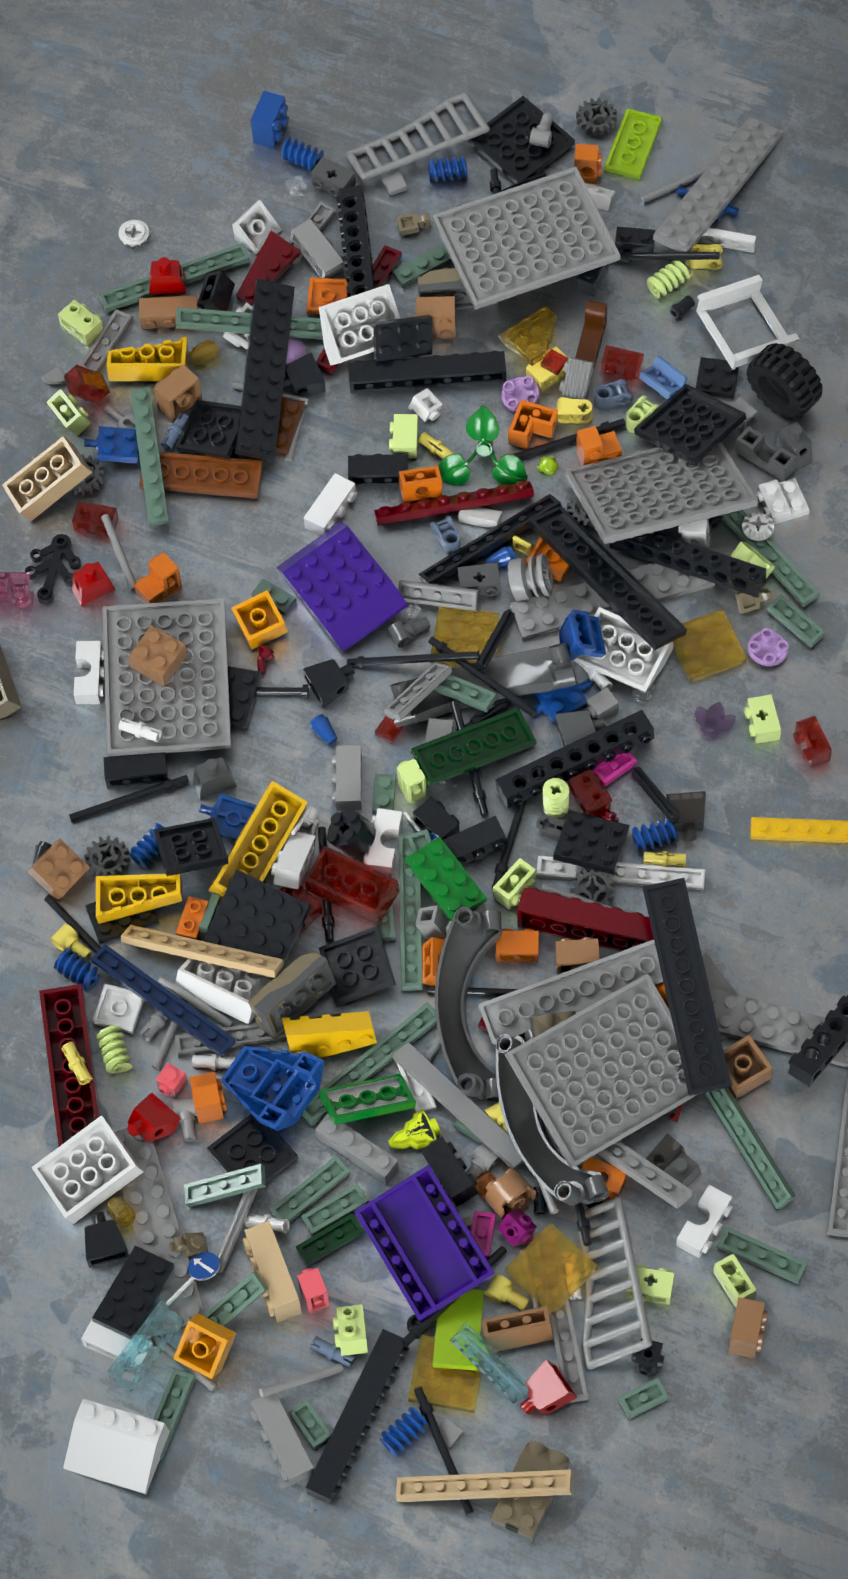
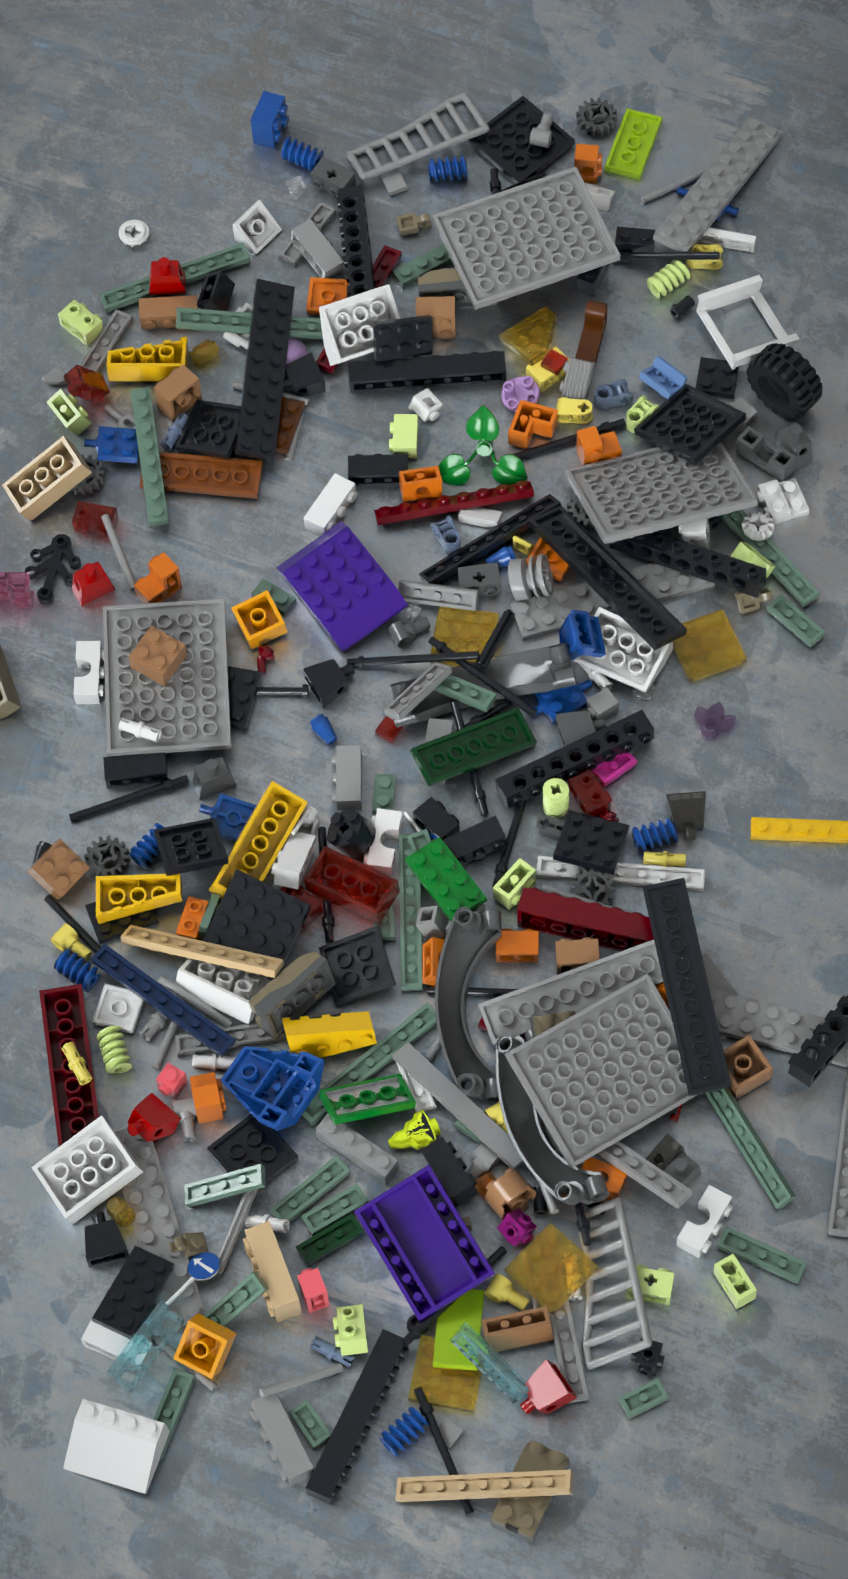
(269, 265): dark red wing -> none
(411, 781): yellowish green brick -> none
(427, 441): light yellow pin -> none
(483, 1229): dark pink plate -> none
(548, 465): lime piece -> none
(622, 362): clear red brick -> none
(655, 794): black axle -> none
(746, 1328): medium nougat brick -> none
(762, 708): yellowish green brick -> none
(768, 648): lavender dish -> none
(812, 741): clear red brick -> none

